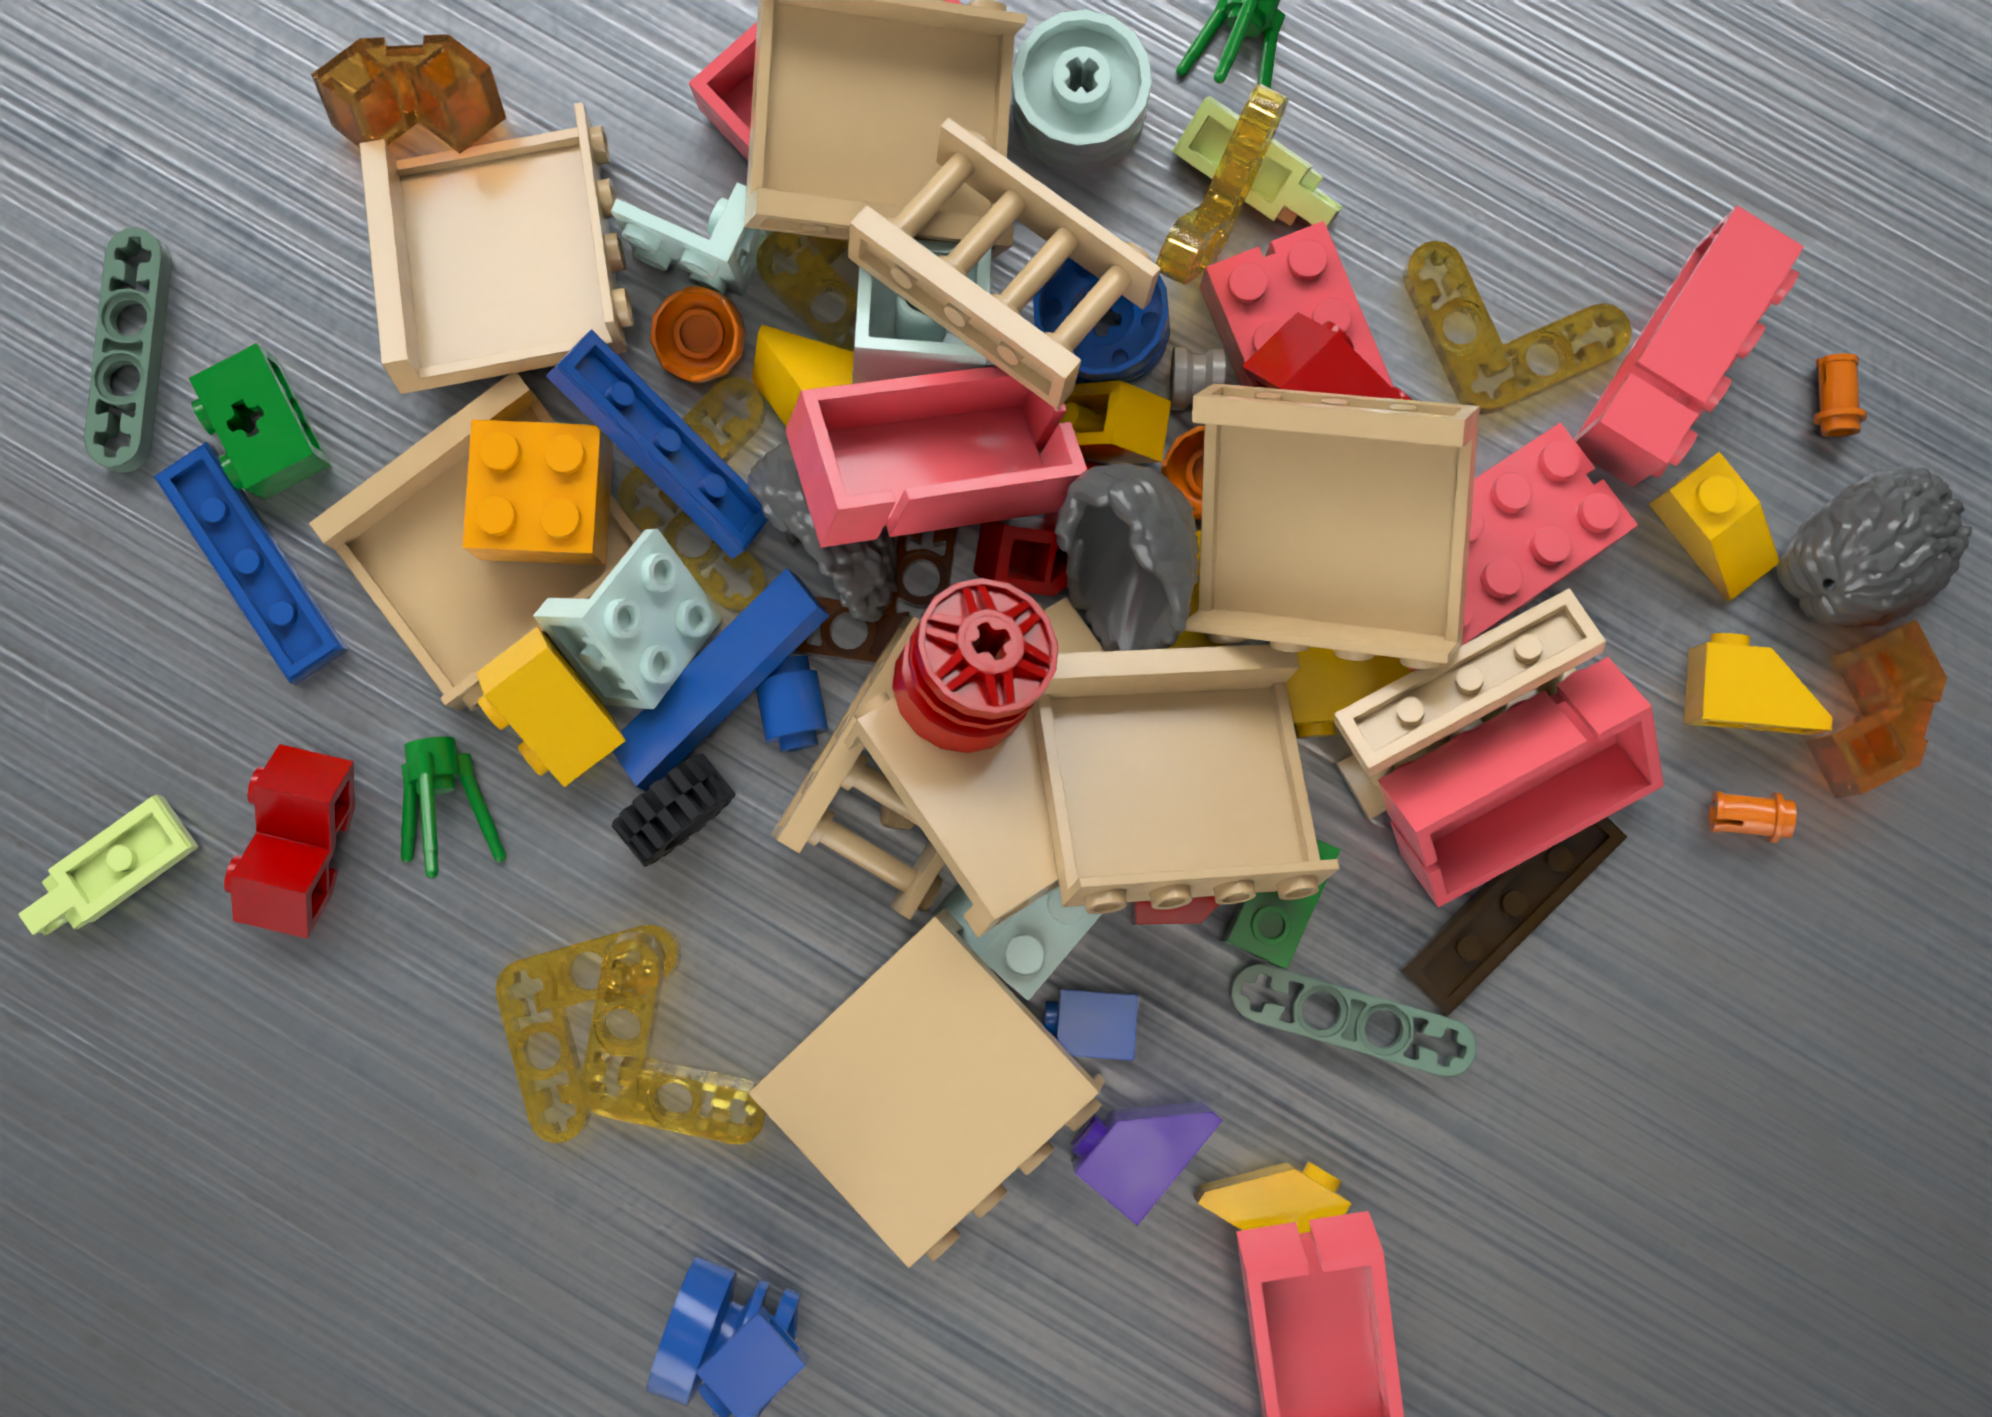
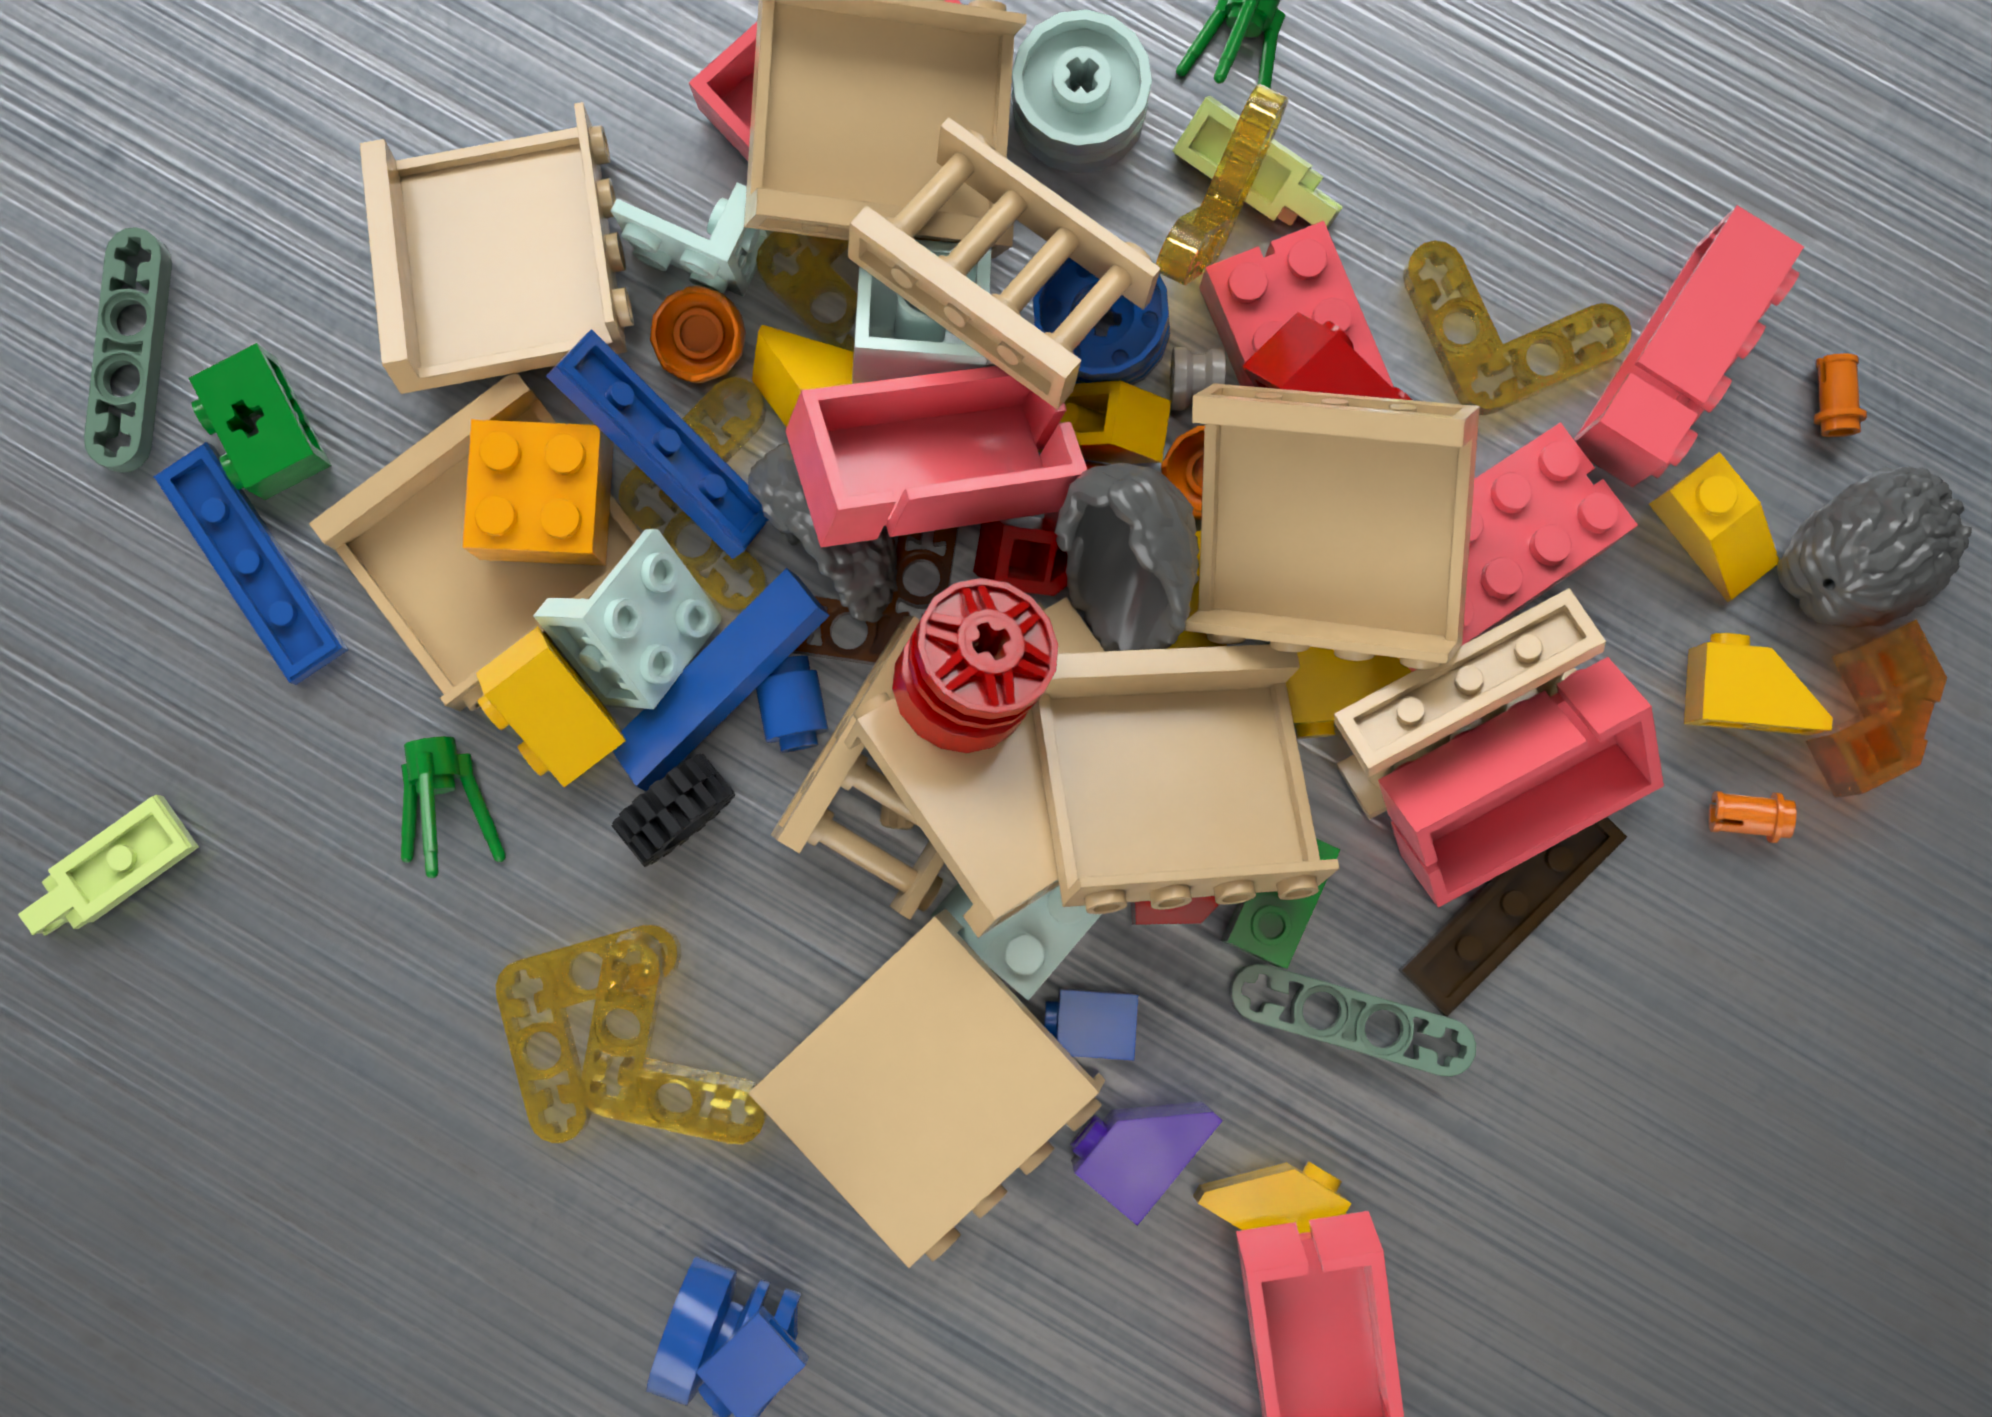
(285, 870): red brick -> none
(386, 90): clear orange brick -> none

